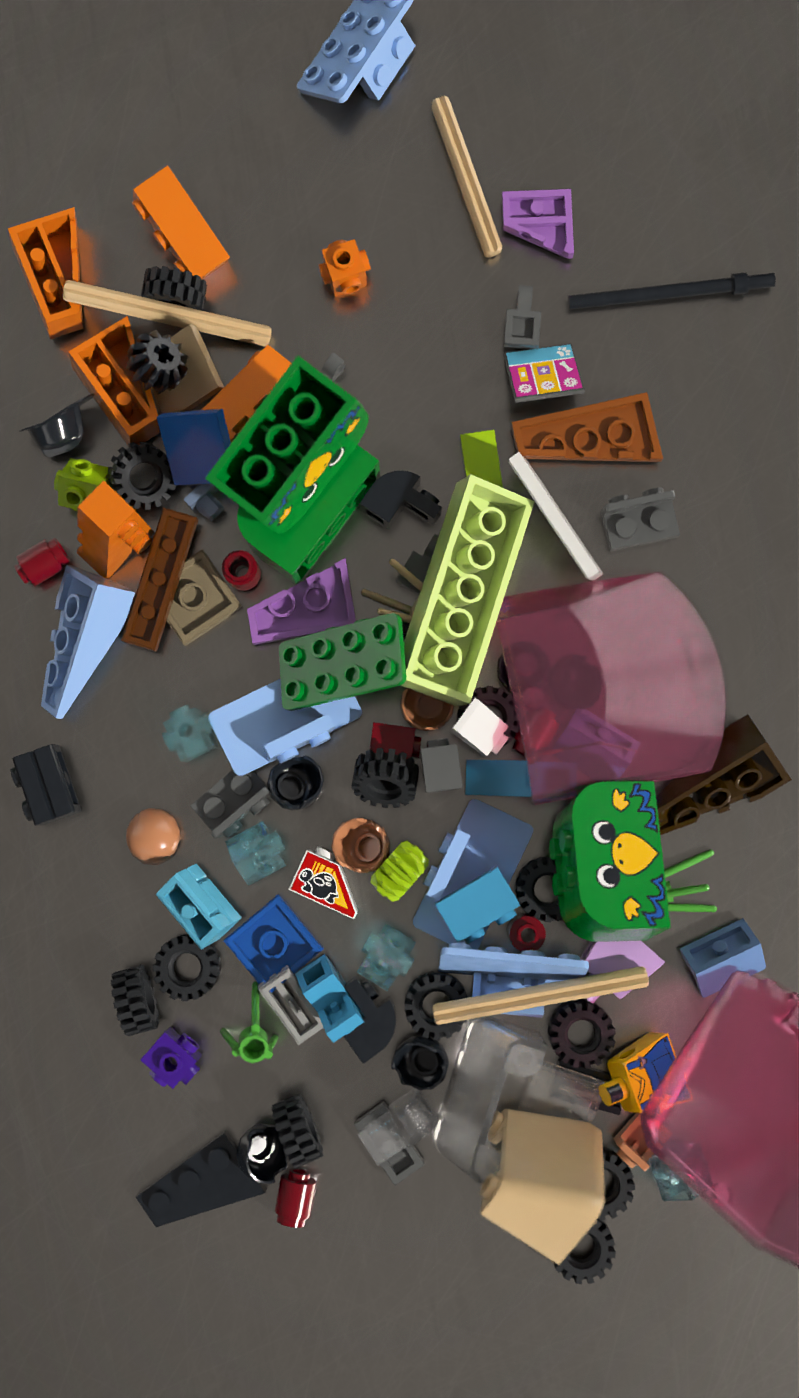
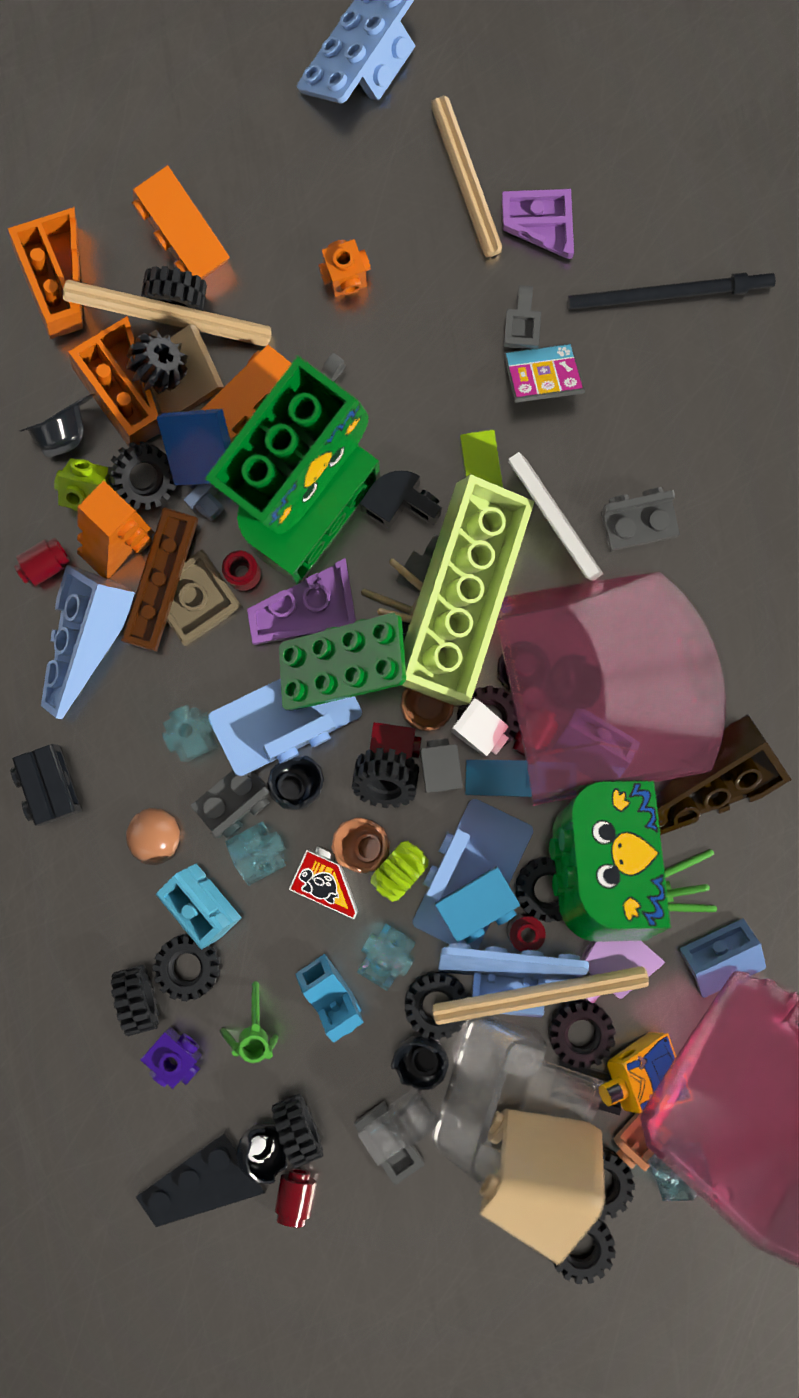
(272, 941): blue tile -> none
(276, 981): light grey tile -> none
(378, 1020): black brick -> none
(595, 432): dark orange wing -> none

